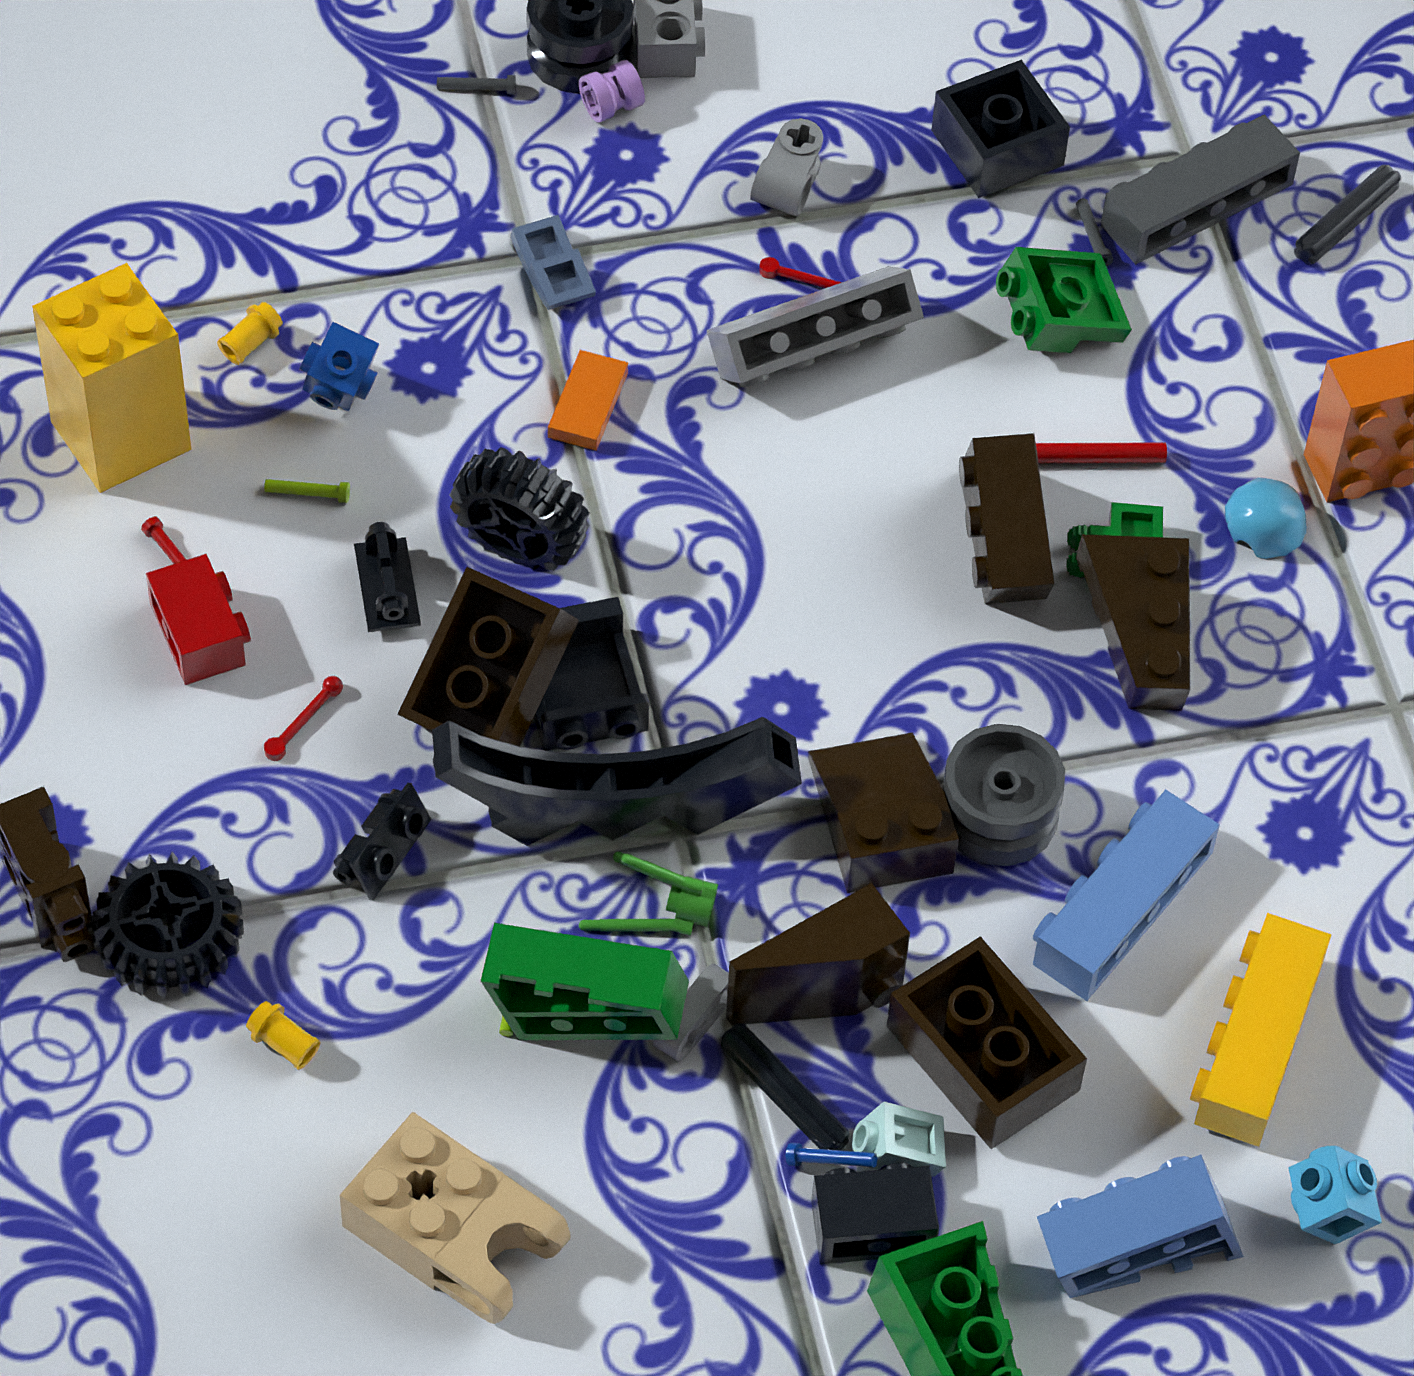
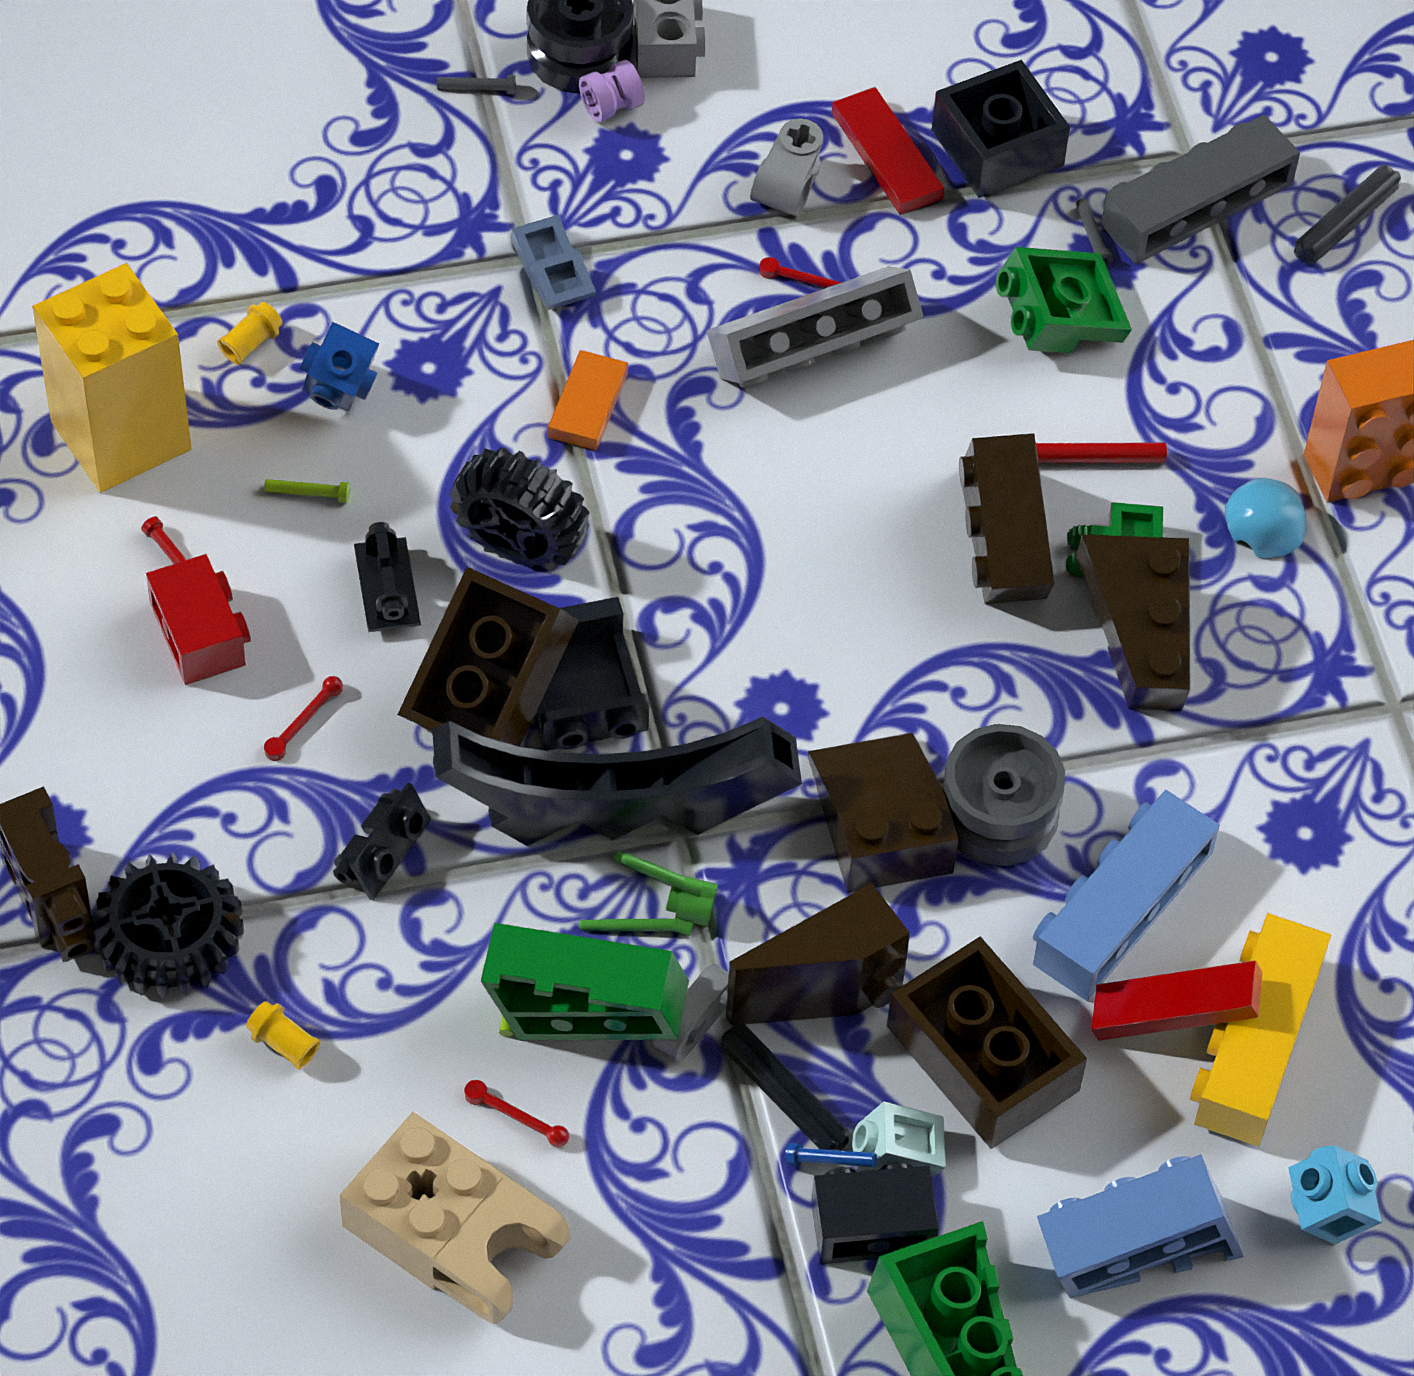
(477, 1093): none -> red hinge
(887, 150): none -> red tile
(1177, 1000): none -> red tile

